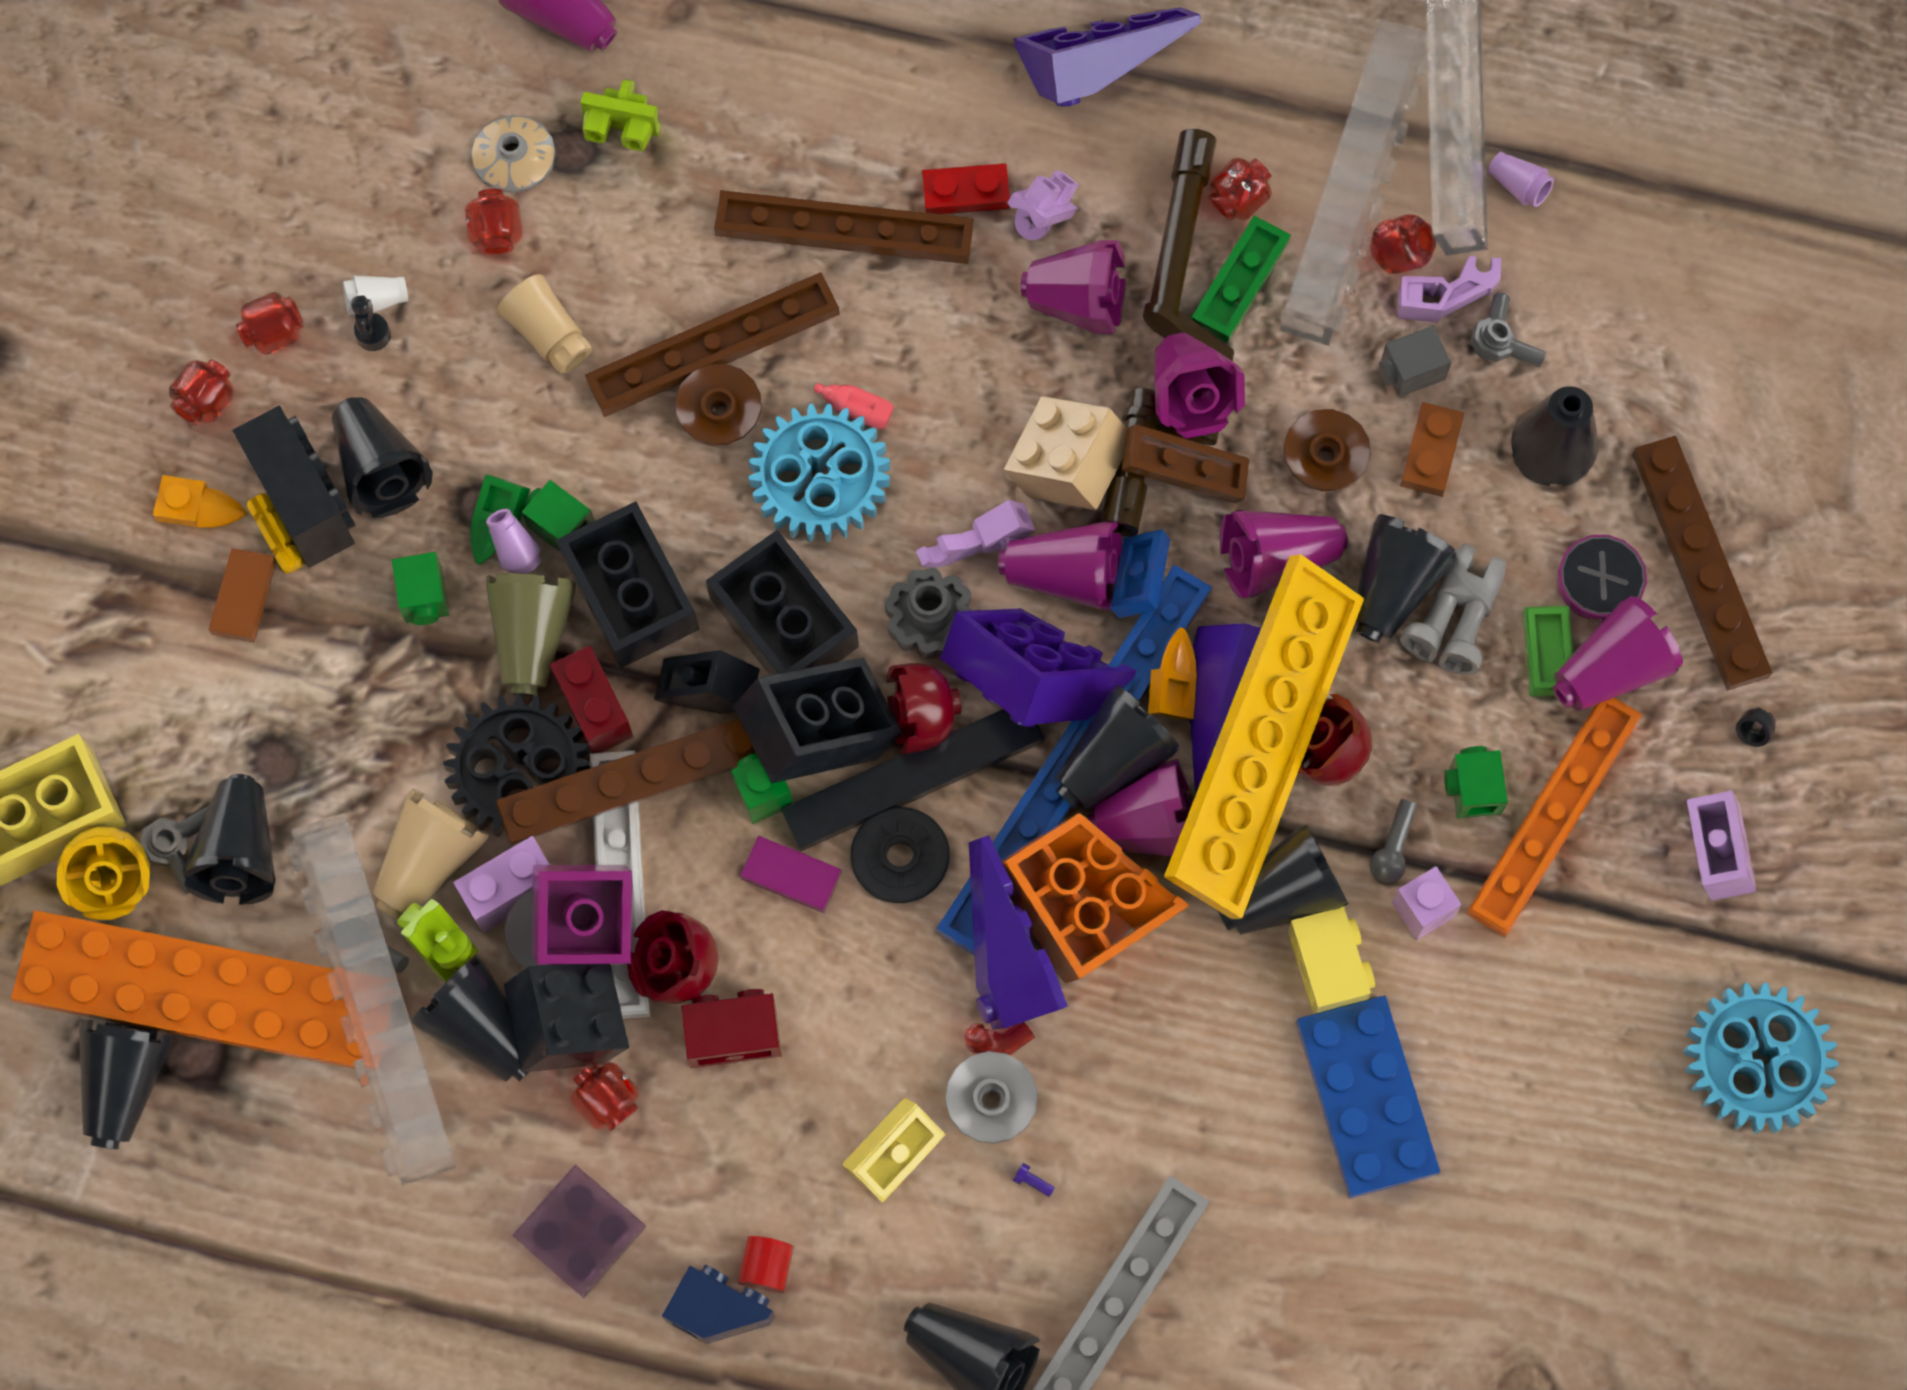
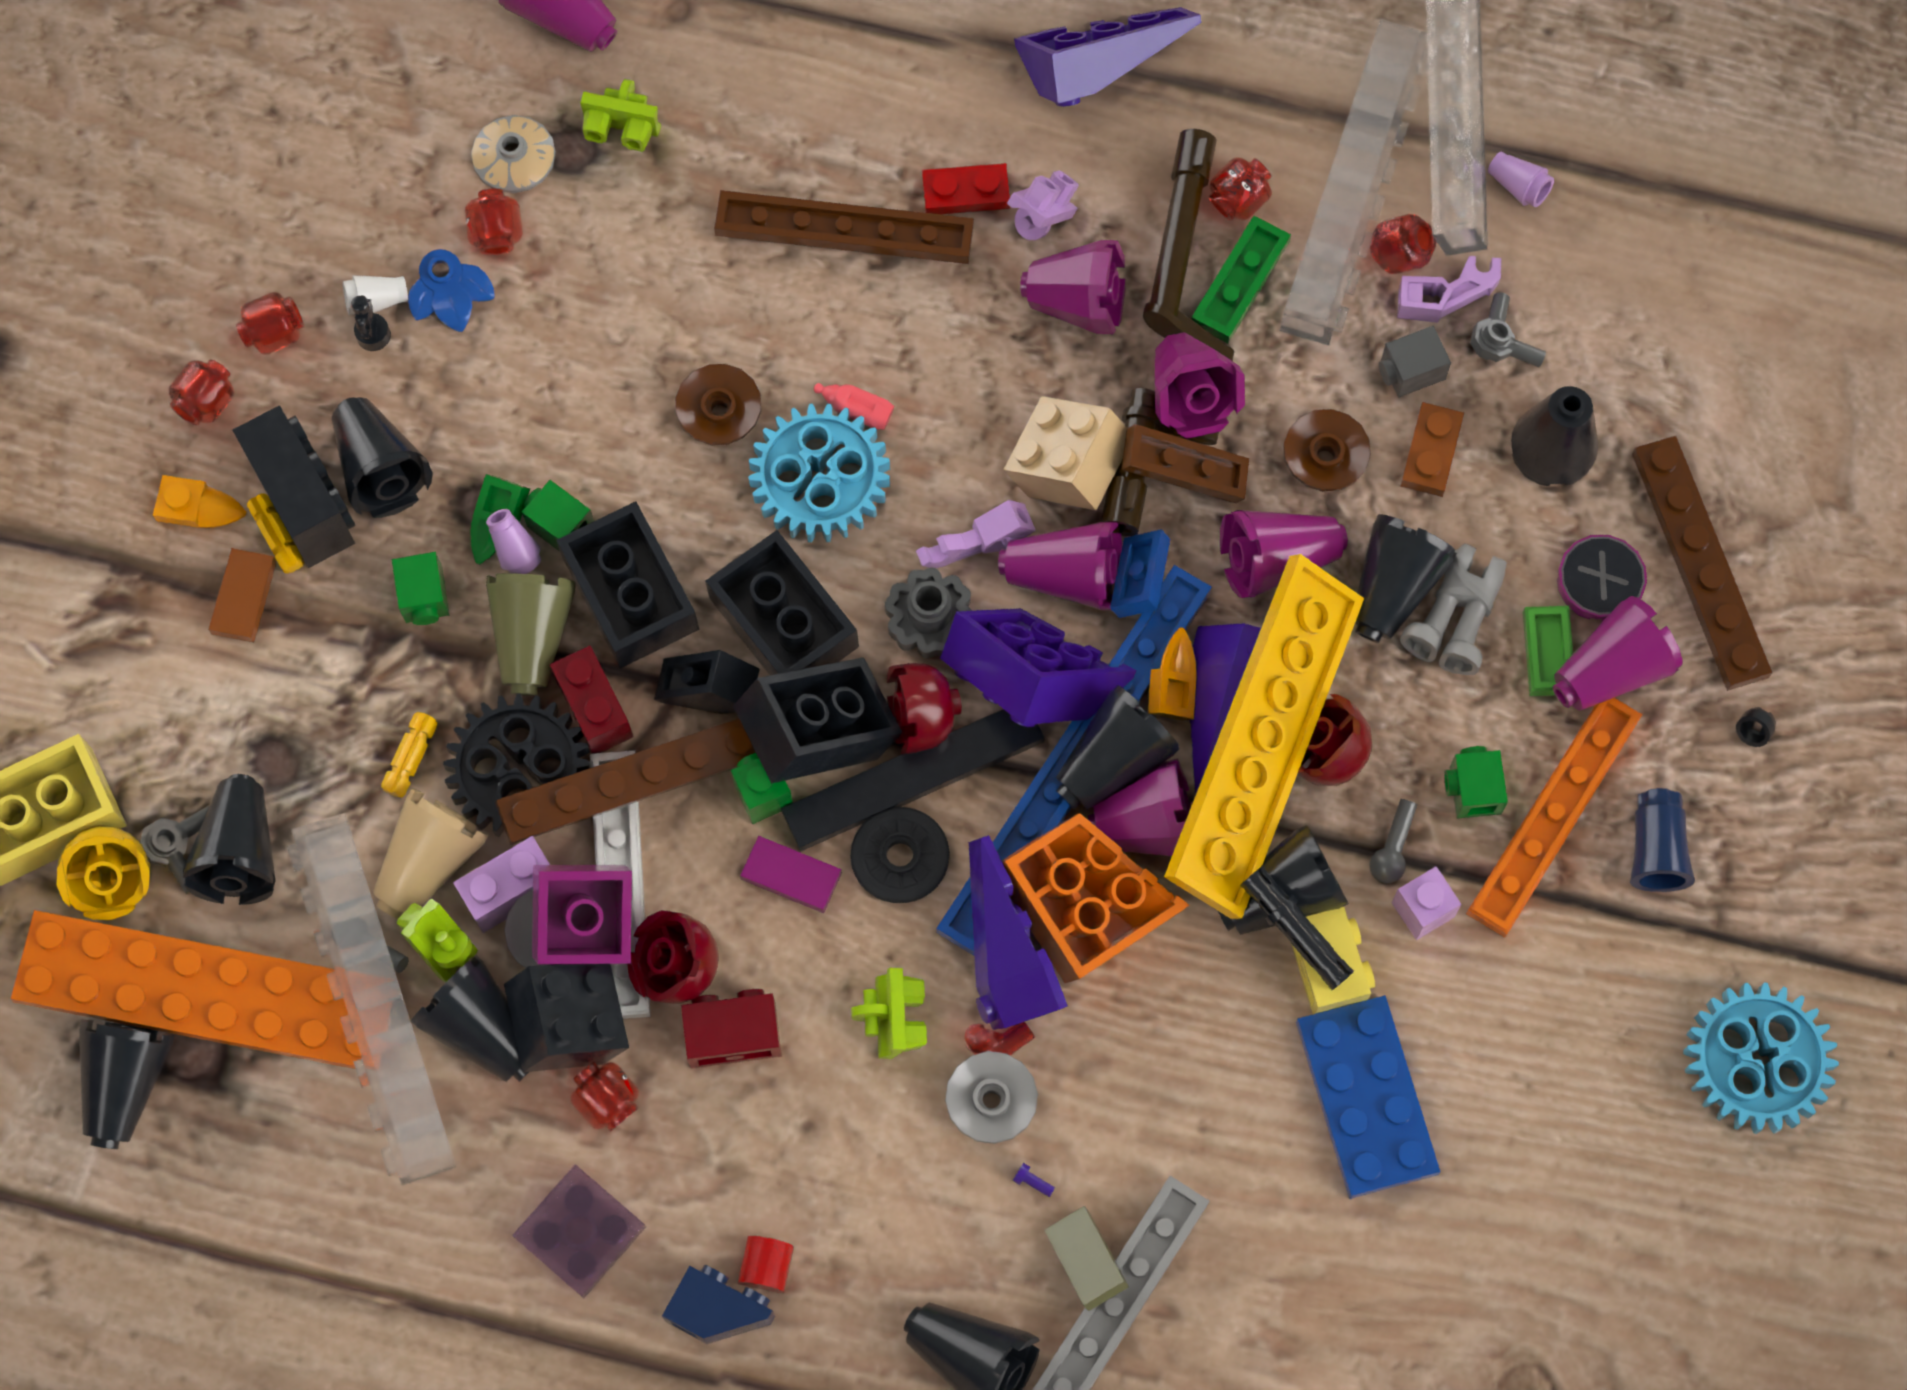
(409, 754): none -> yellow axle
(449, 295): none -> blue plate
(545, 324): tan plant -> none
(712, 342): reddish brown plate -> none
(885, 1013): none -> lime hips
(893, 1149): light yellow slope -> none
(1086, 1258): none -> olive tile
(1296, 927): none -> black pin
(1661, 843): none -> dark blue plant
(1721, 845): lavender brick -> none

